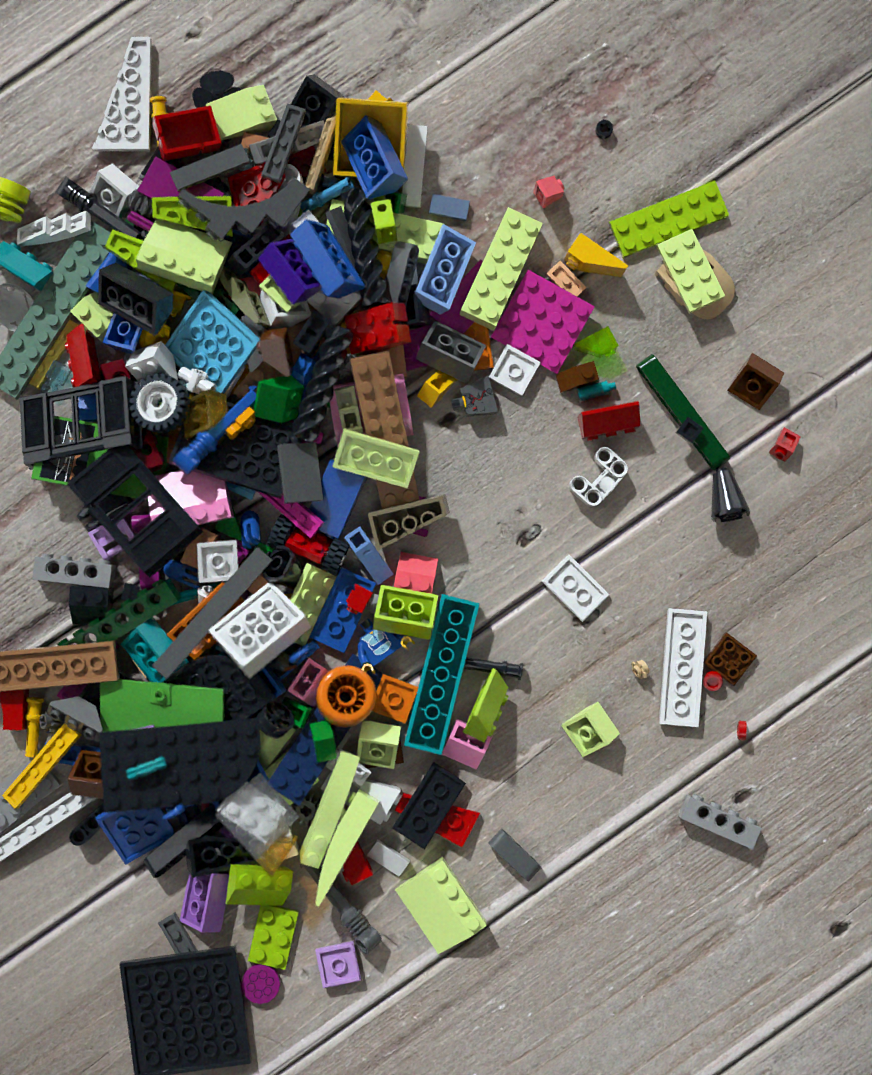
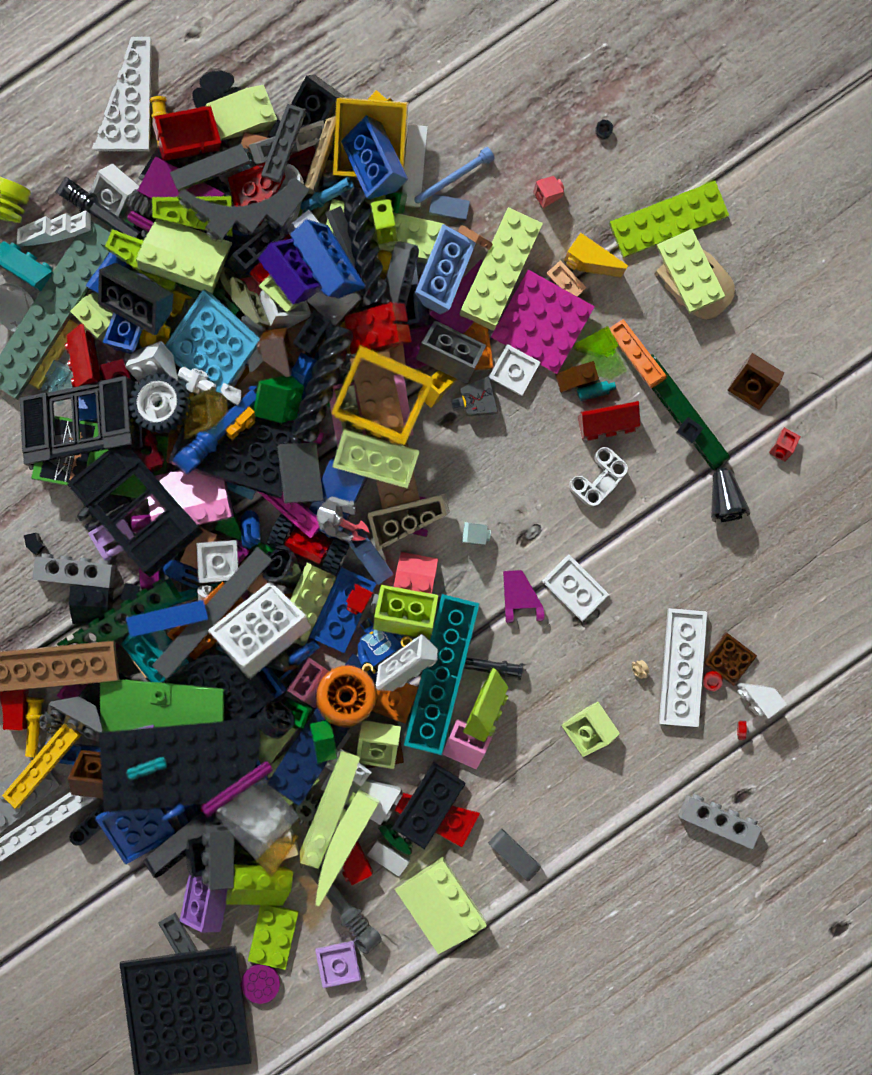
(33, 543): none -> black piece
(167, 618): none -> blue slope
(218, 857): none -> dark grey brick
(231, 393): none -> white tile
(236, 789): none -> magenta axle
(331, 516): none -> light grey piece
(351, 527): none -> coral bar
(377, 429): none -> yellow window
(400, 842): none -> dark green slope
(406, 664): none -> white slope
(475, 237): none -> nougat tile
(475, 534): none -> light aqua slope
(485, 156): none -> medium blue piece
(520, 595): none -> magenta flag
(637, 354): none -> orange tile
(763, 699): none -> white slope

